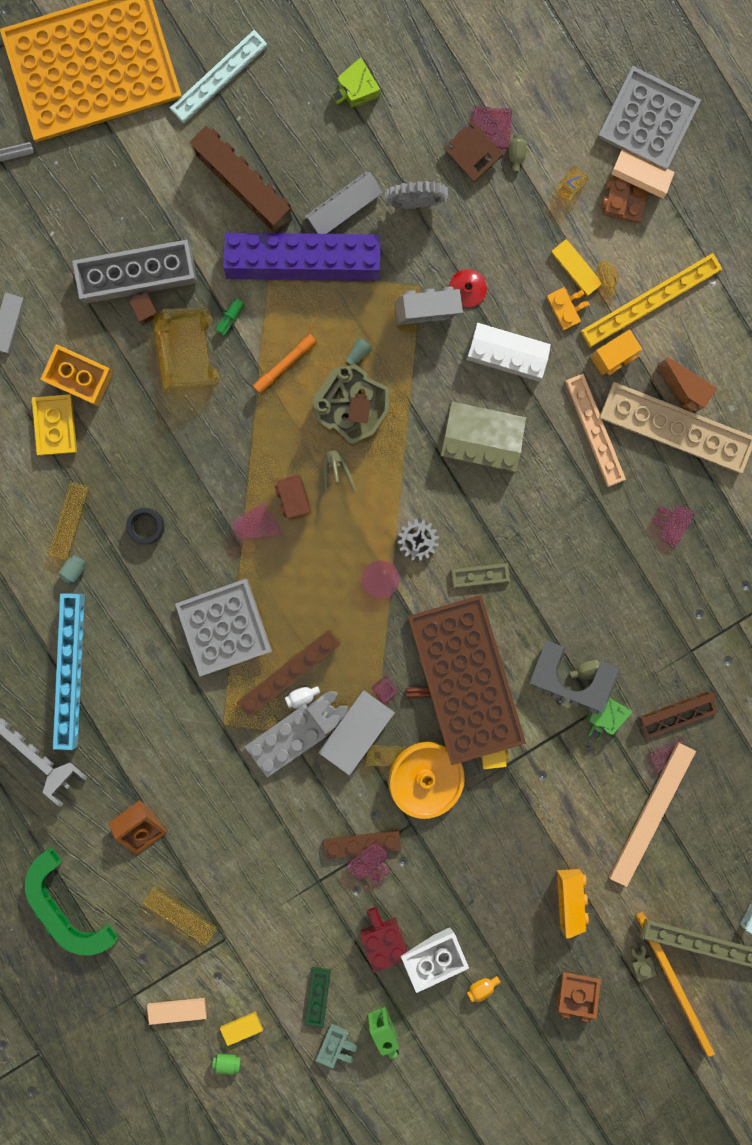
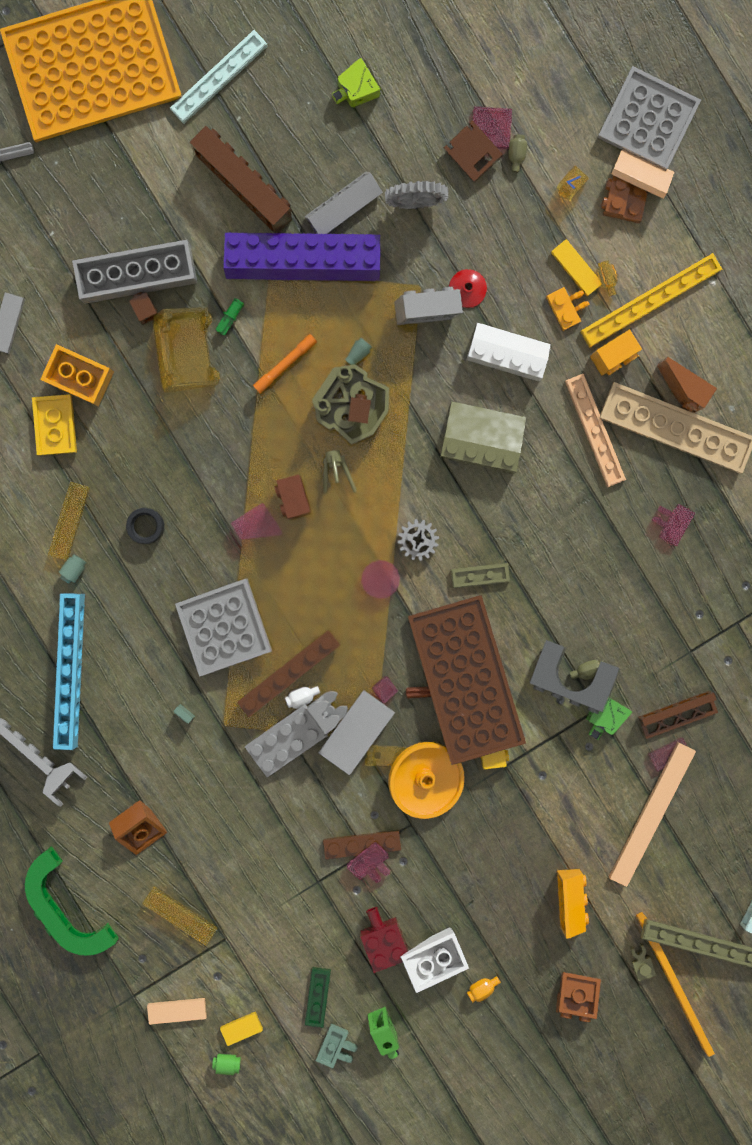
(184, 714): none -> sand green tile

